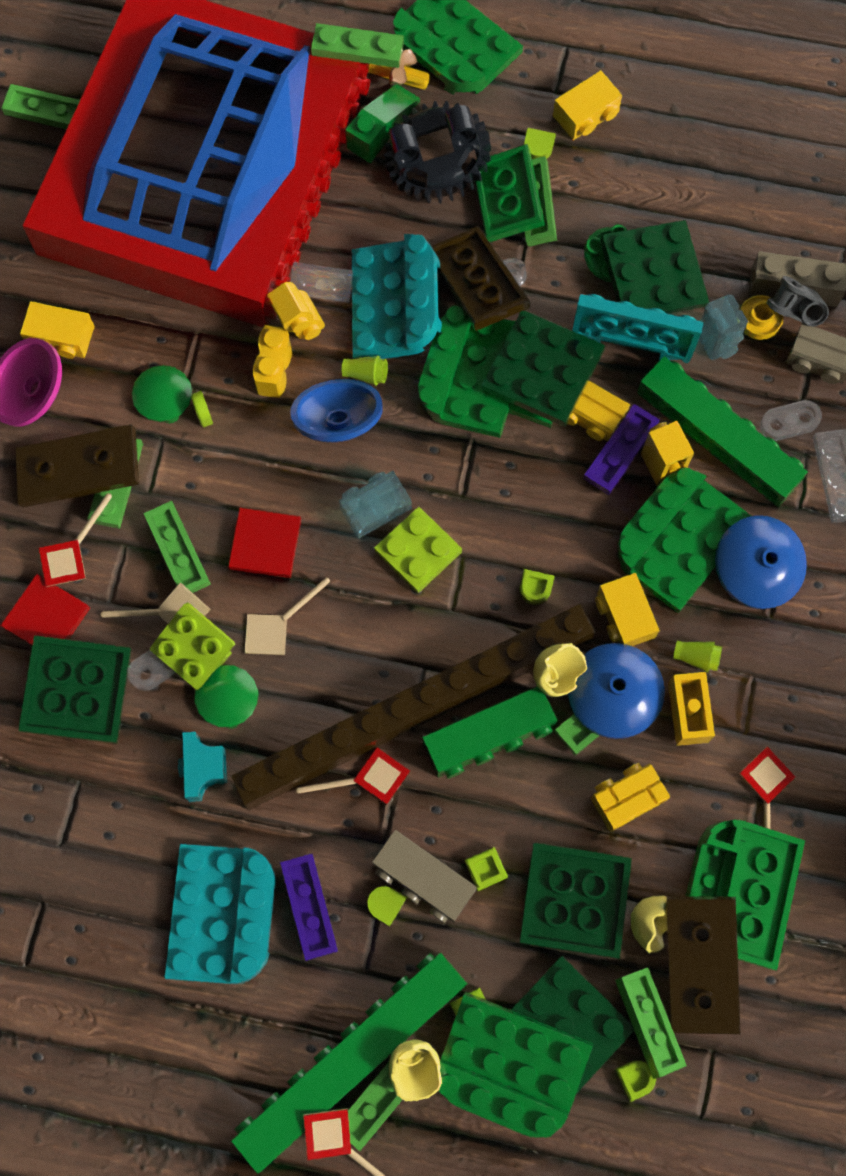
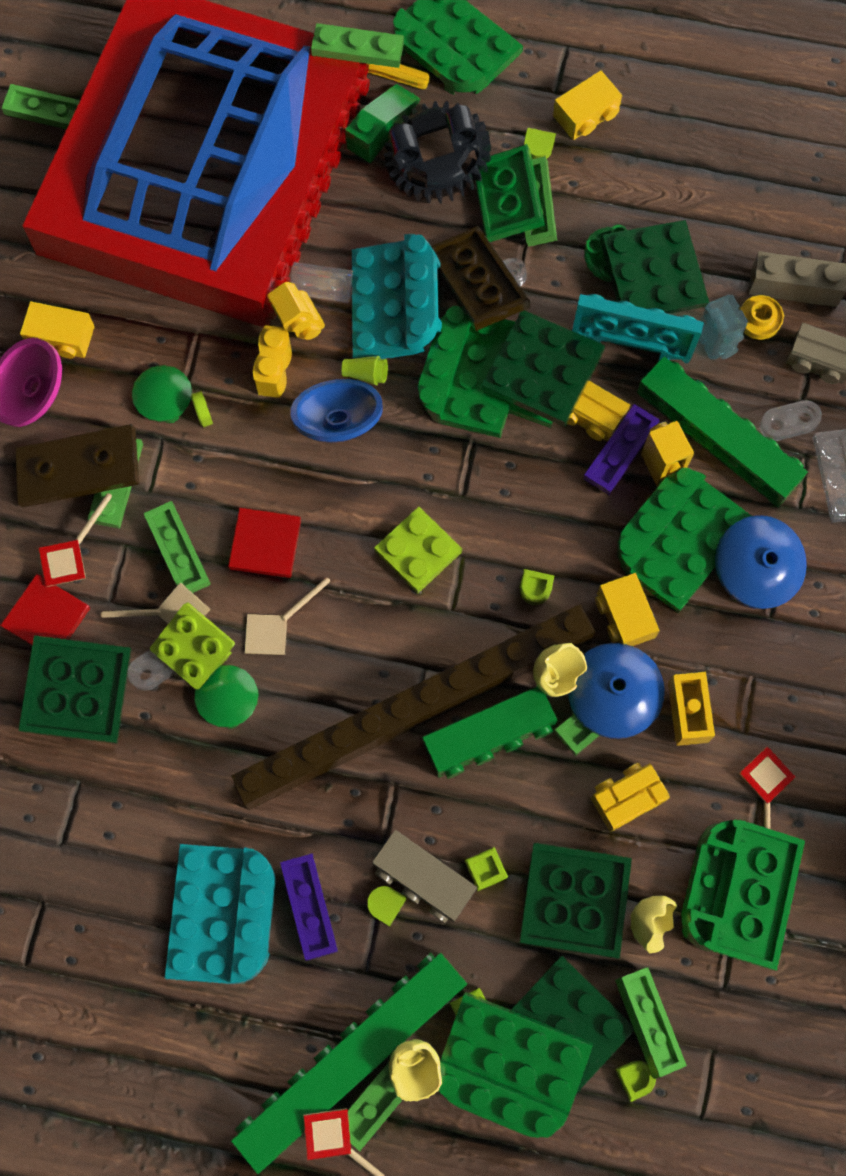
(201, 766): teal brick -> none
(374, 503): clear light blue brick -> none
(378, 776): piece -> none
(398, 75): medium nougat piece -> none
(699, 654): lime cone -> none
(703, 965): dark brown plate -> none
(794, 299): dark grey piece -> none

